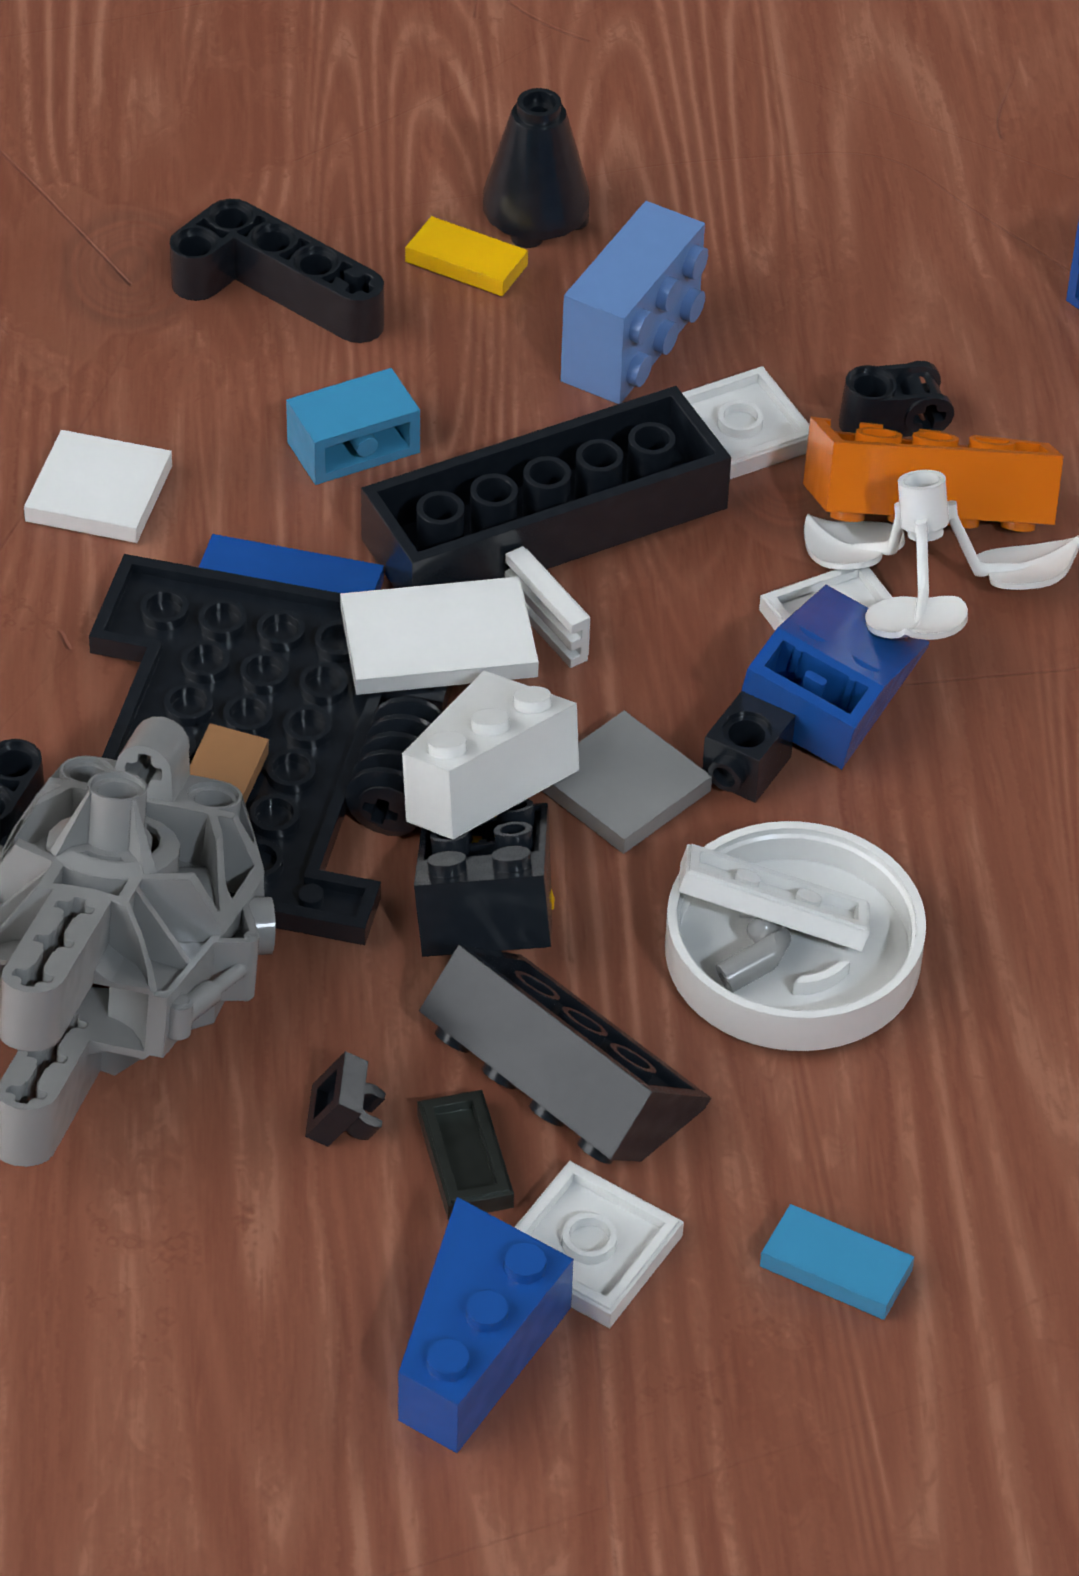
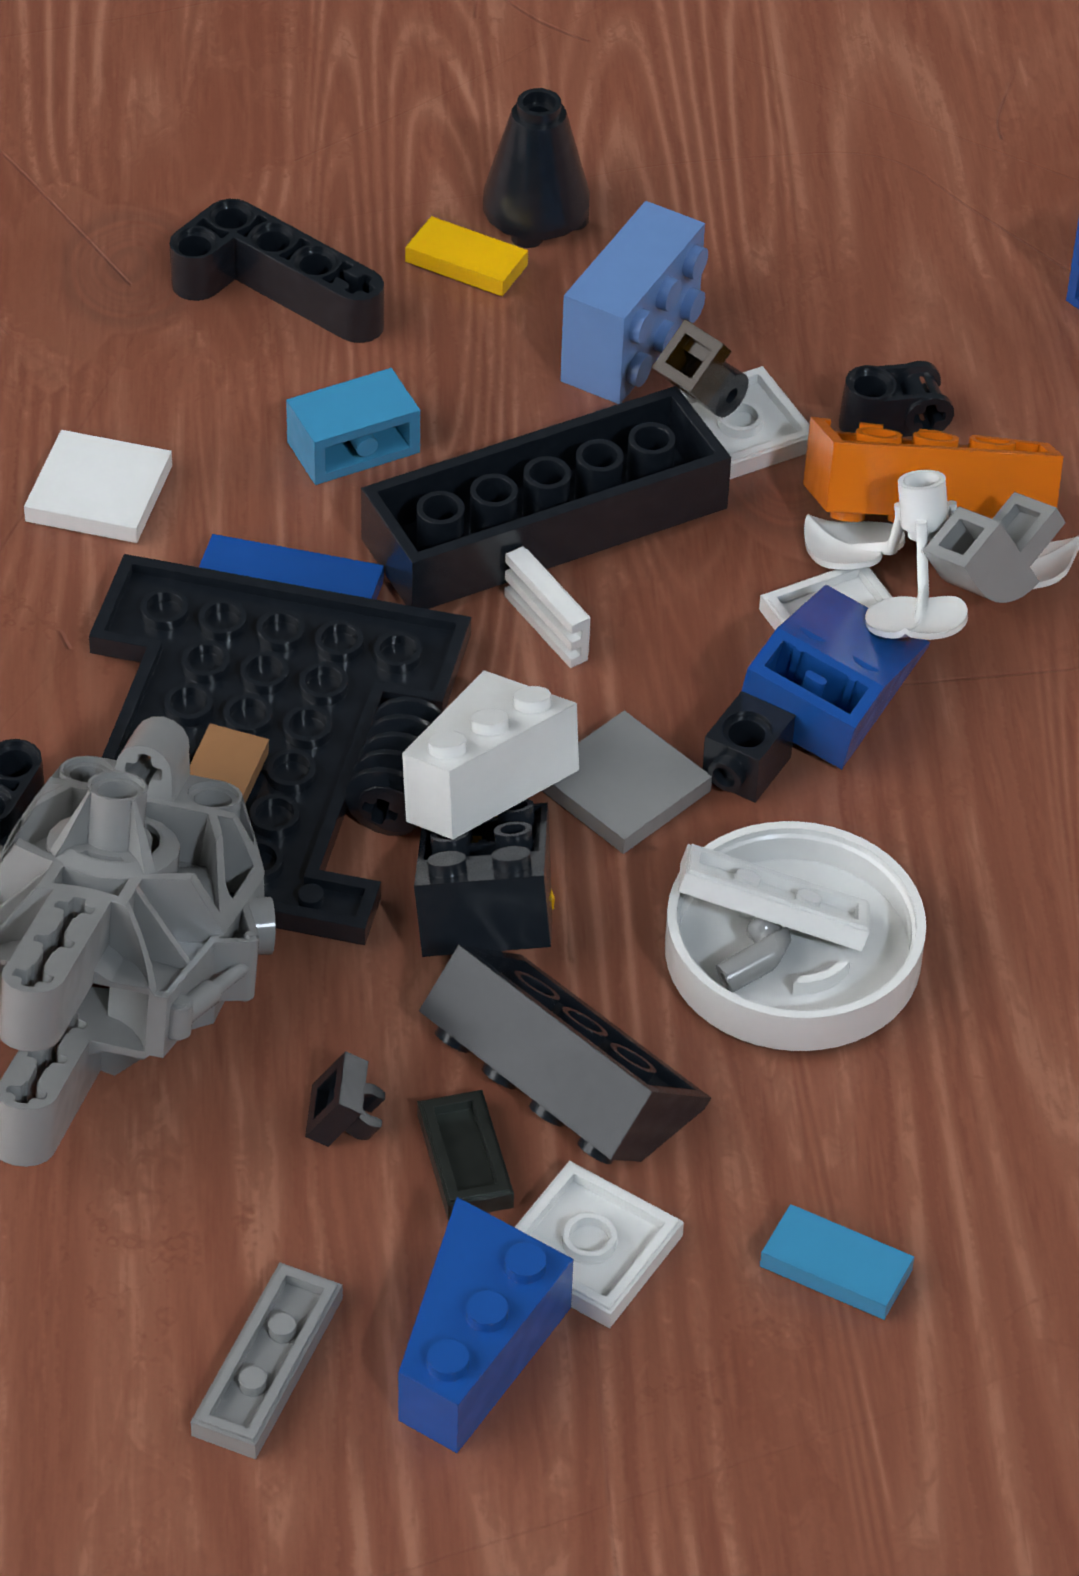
(266, 1360): none -> light grey tile
(438, 635): white tile -> none
(699, 370): none -> dark brown leg
(994, 553): none -> light grey brick

